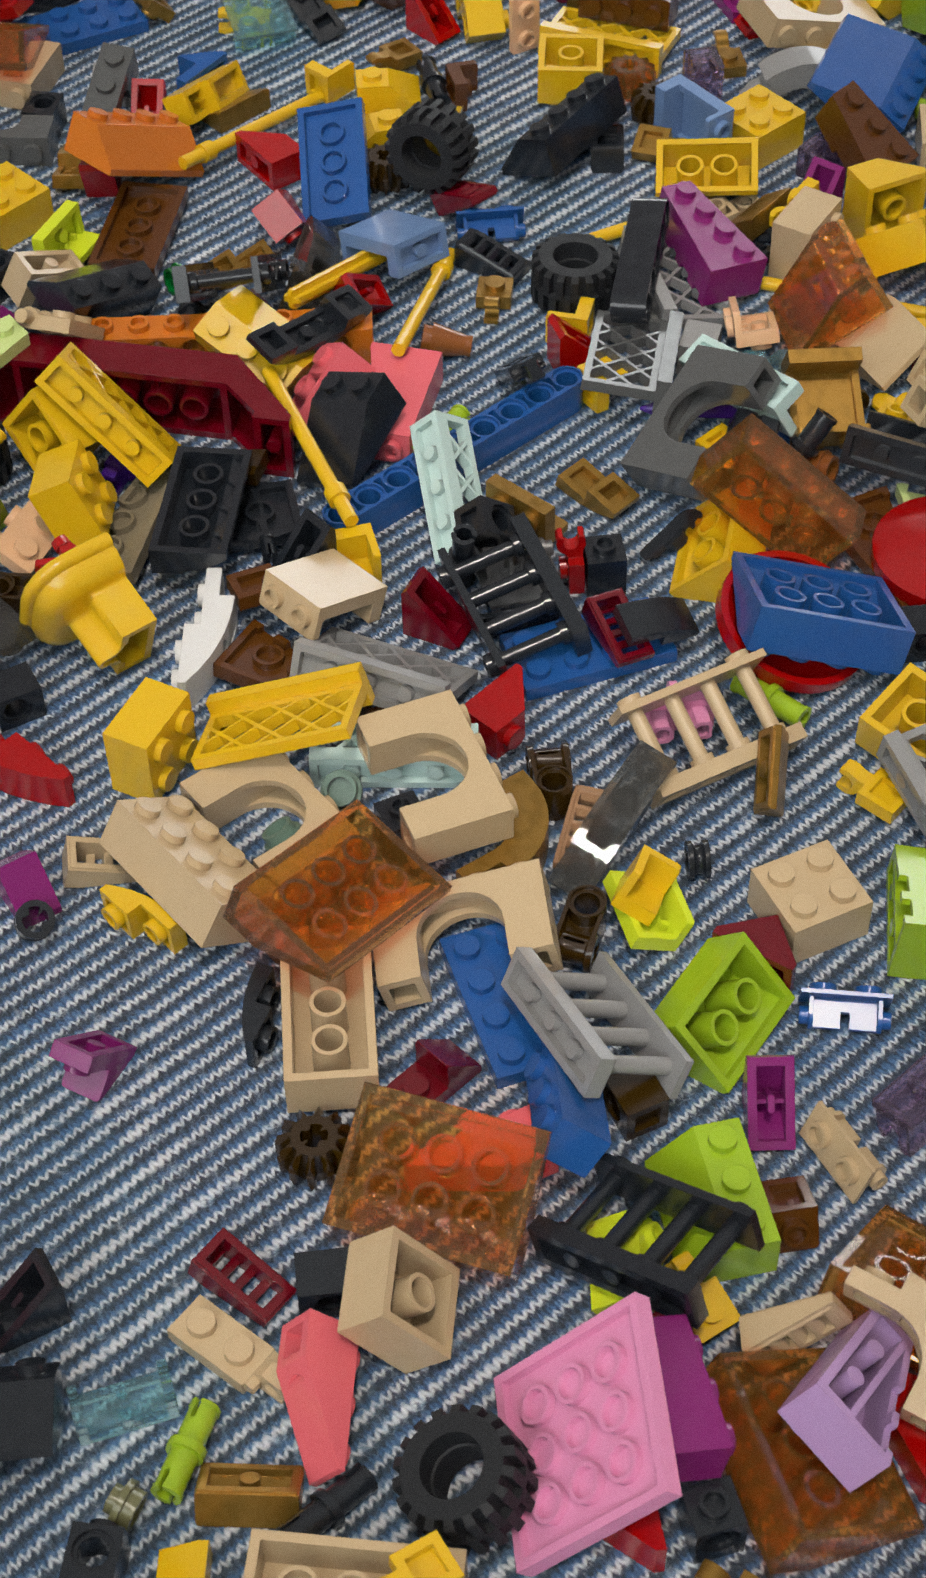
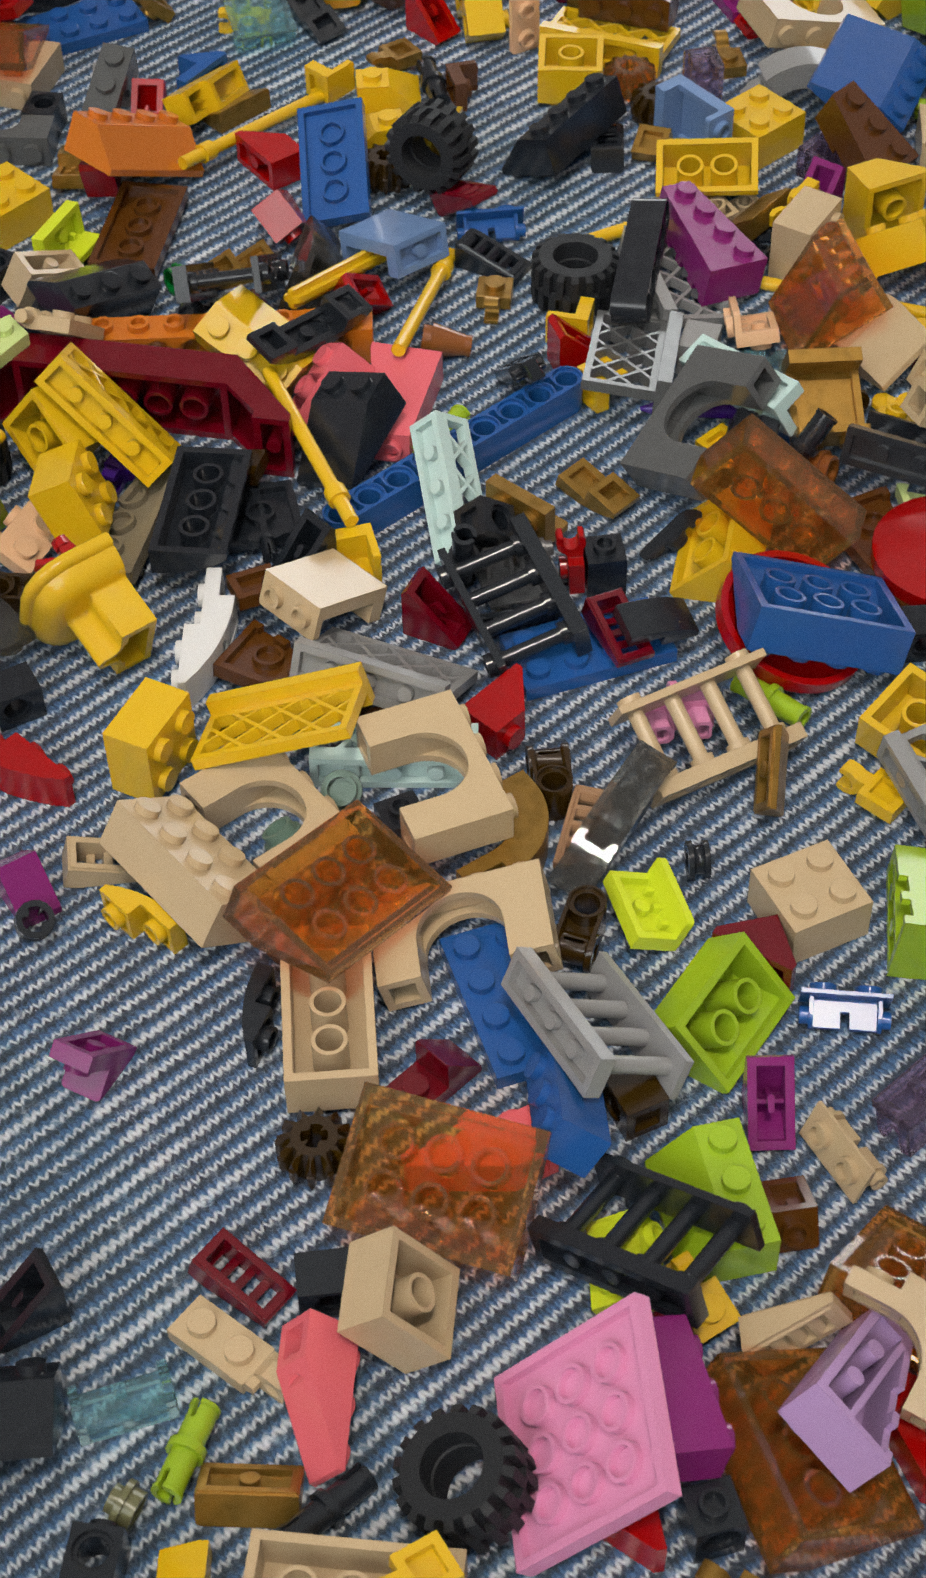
(645, 885): yellow panel -> none

